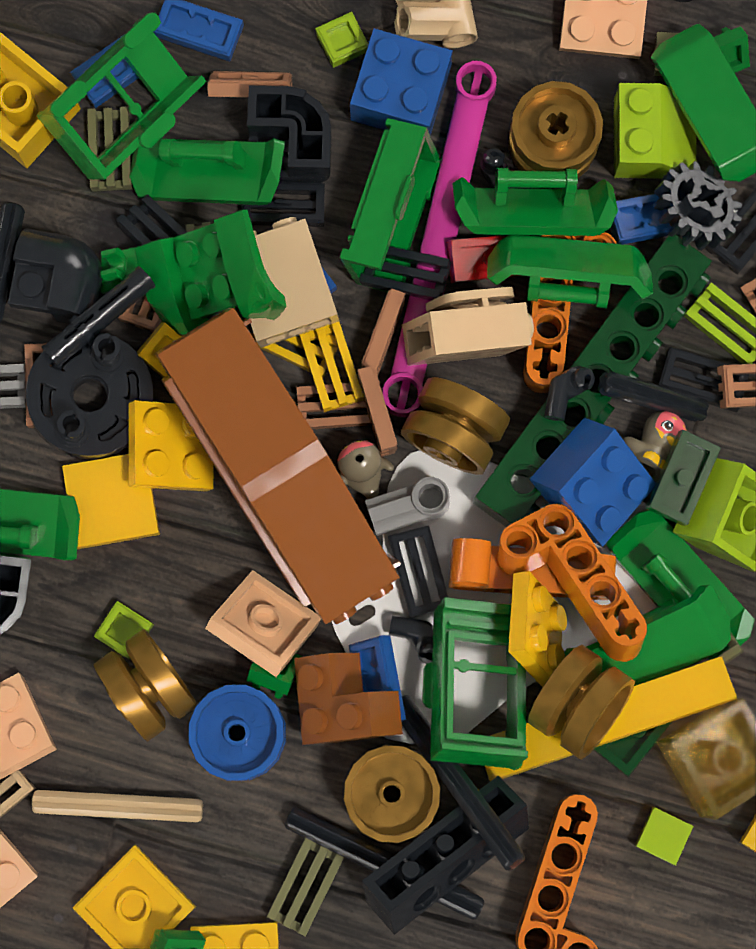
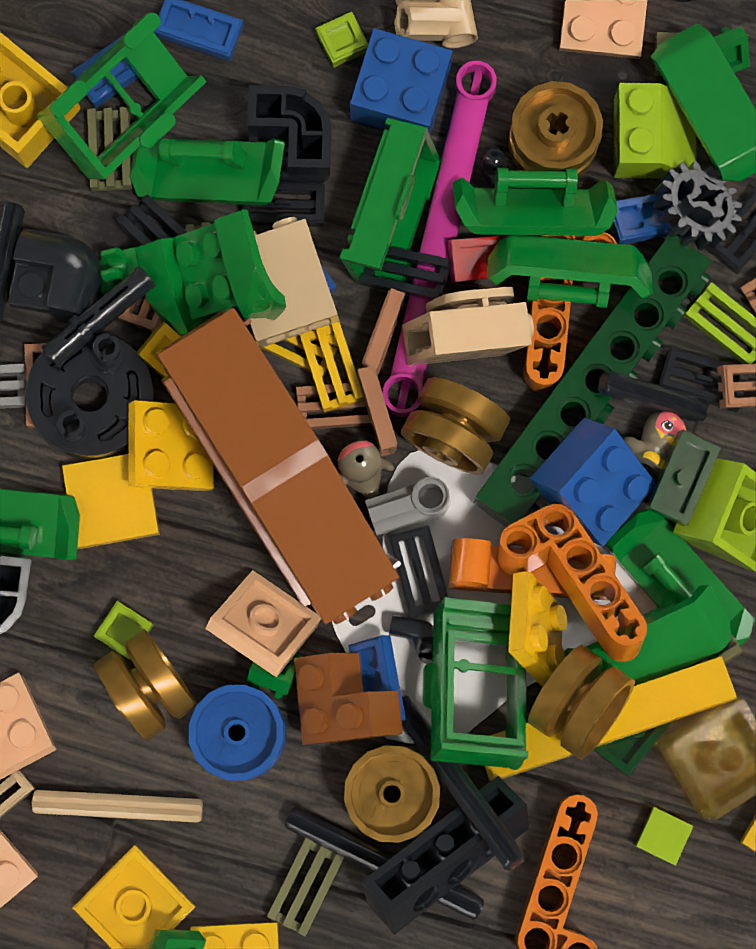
(237, 83): nougat tile -> none
(564, 387): black arm -> none

